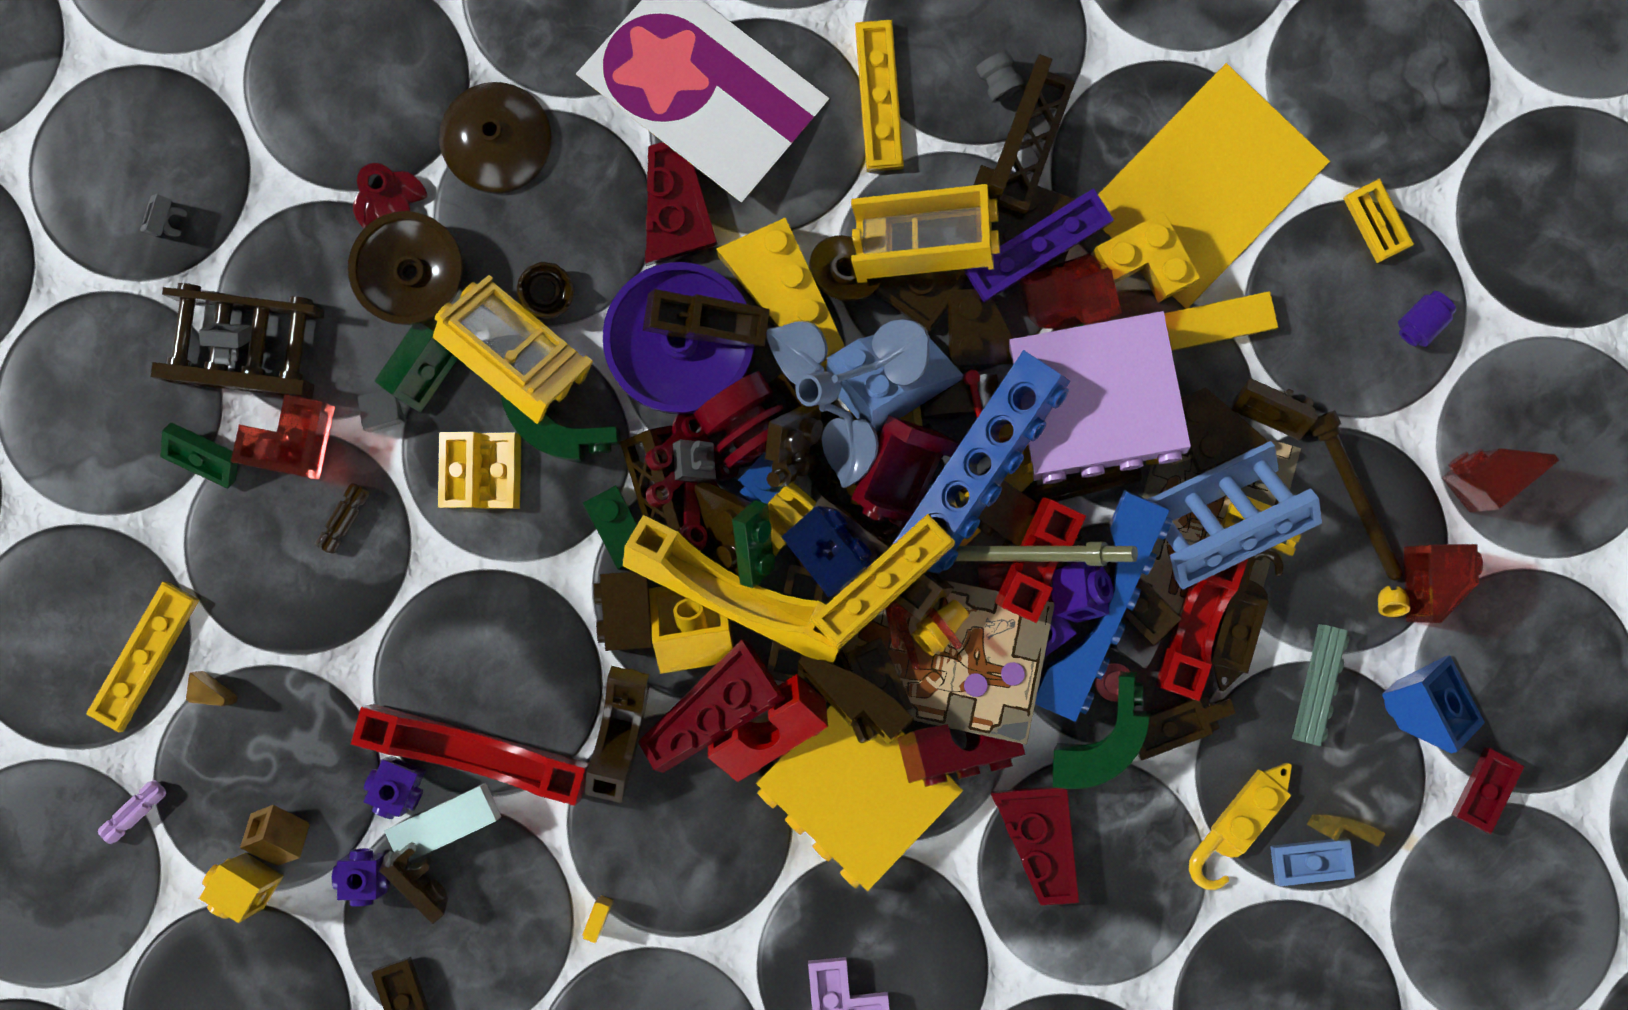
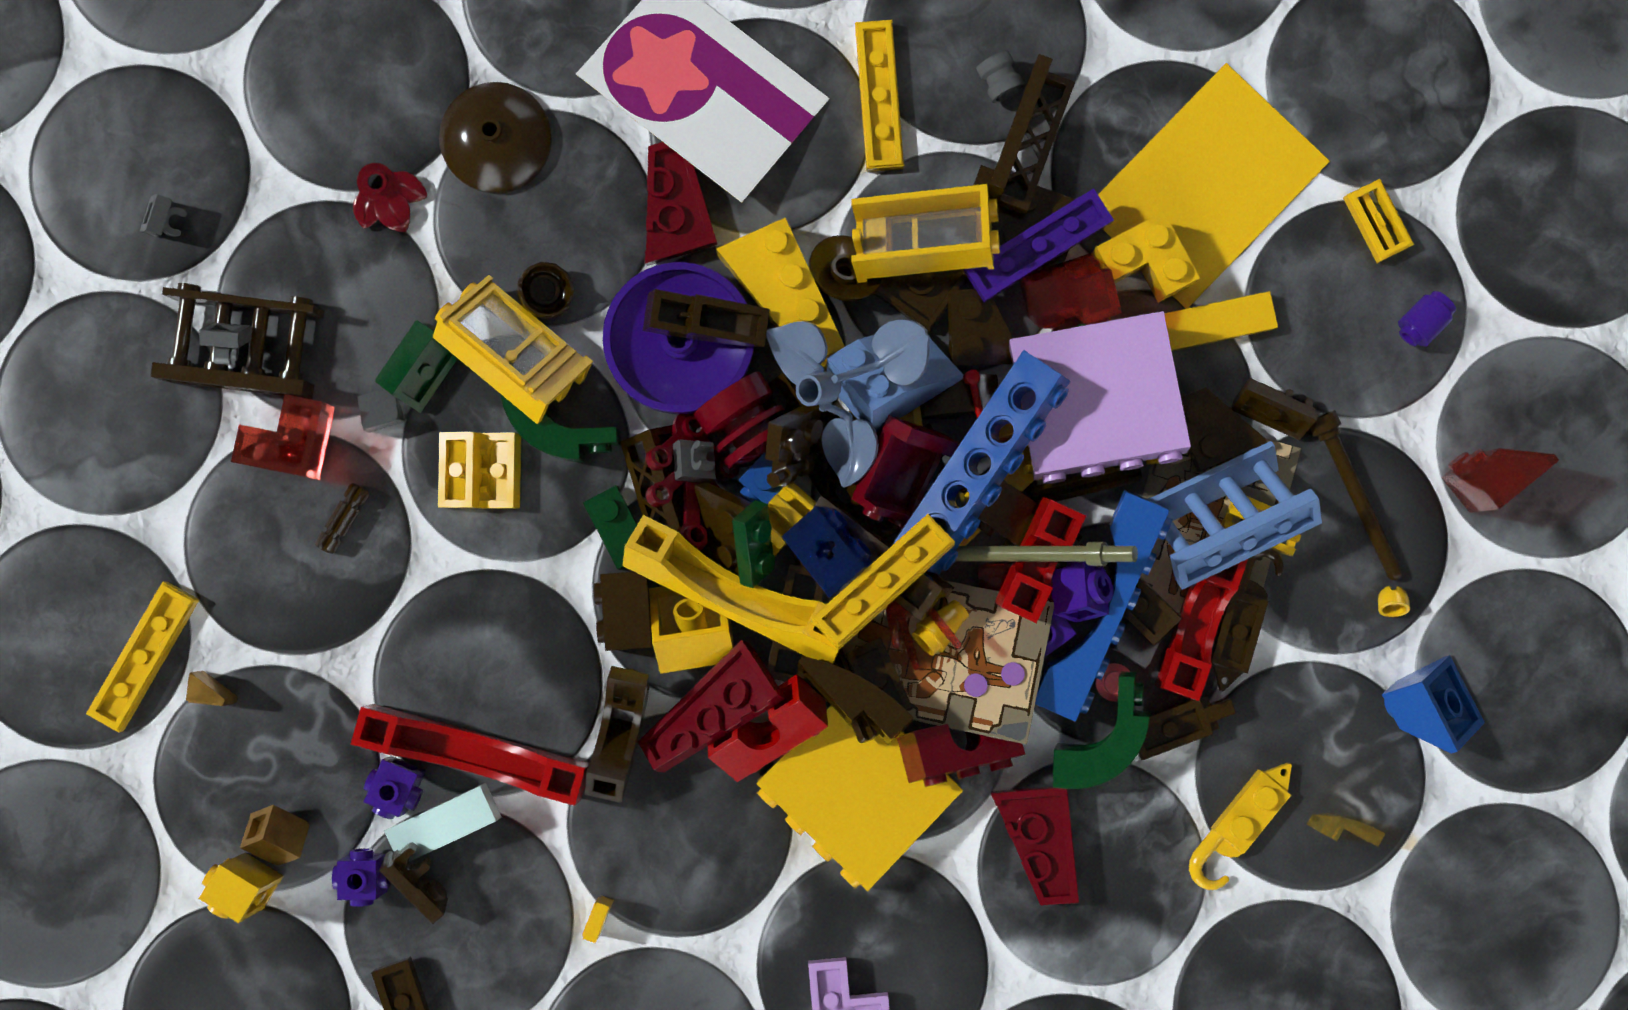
(132, 812): lavender axle -> none
(198, 455): dark green plate -> none
(385, 254): dark brown dish -> none
(1312, 862): medium blue plate -> none
(1320, 685): sand green piece -> none
(1439, 579): clear red slope -> none
(1487, 790): dark red plate -> none

